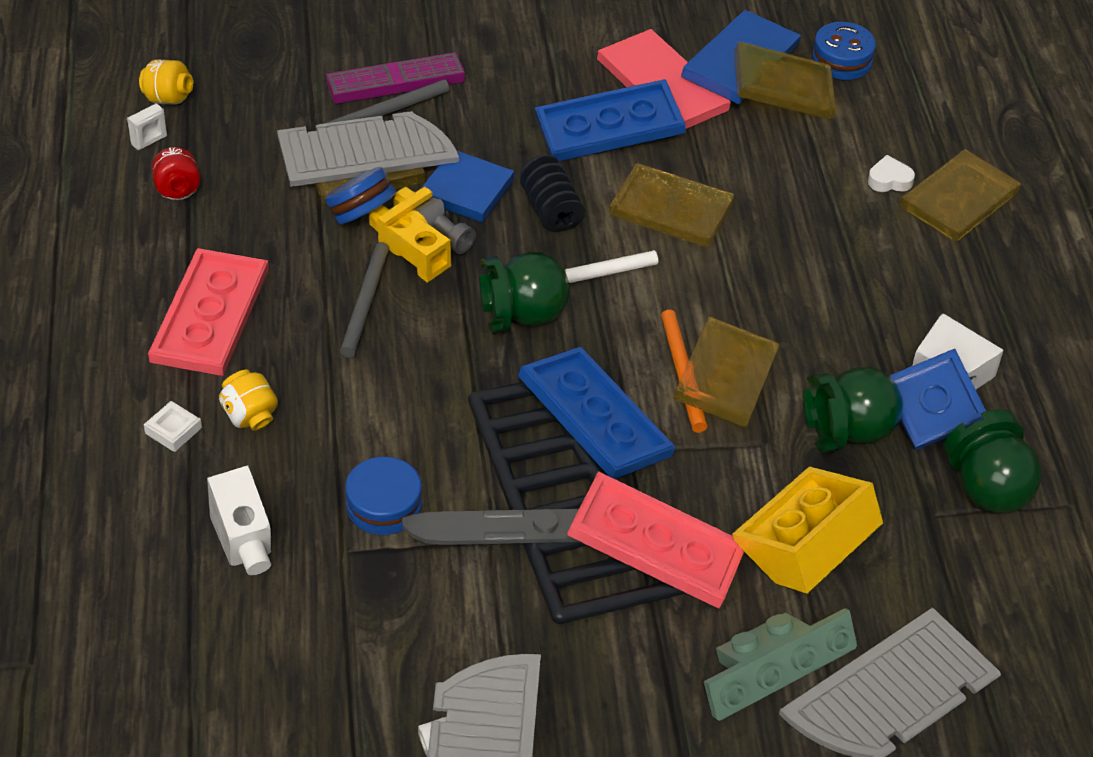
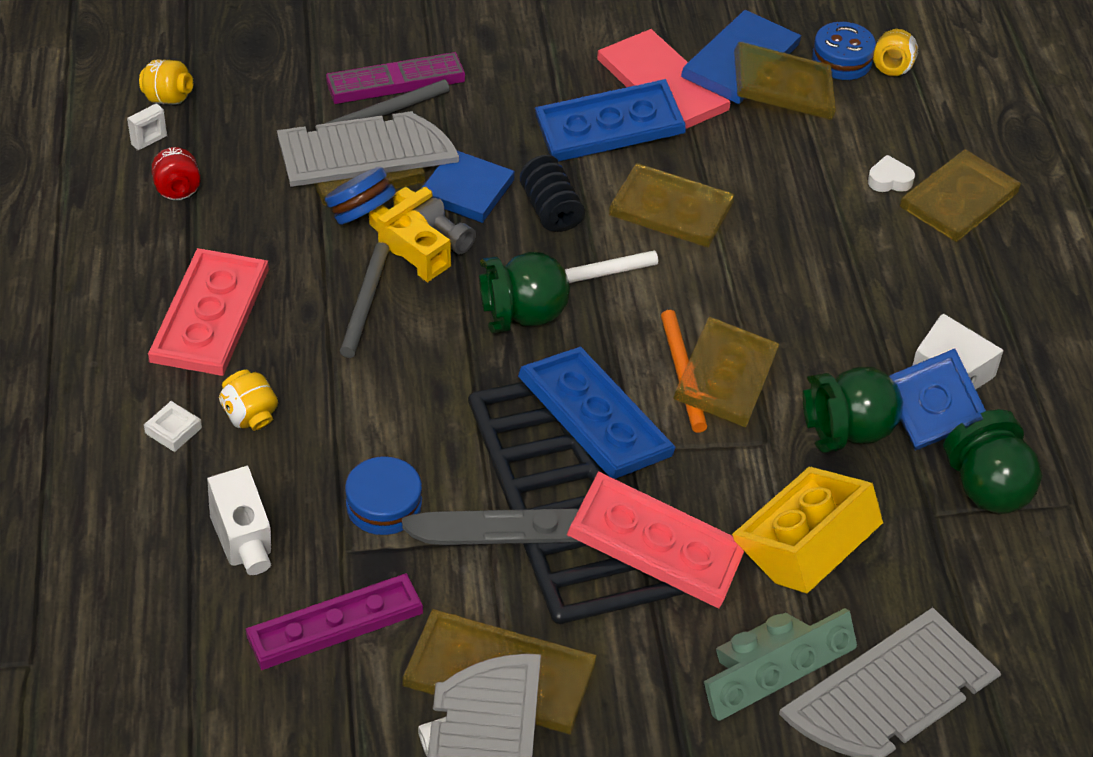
(333, 621): none -> magenta tile
(457, 643): none -> clear yellow tile
(895, 52): none -> yellow head

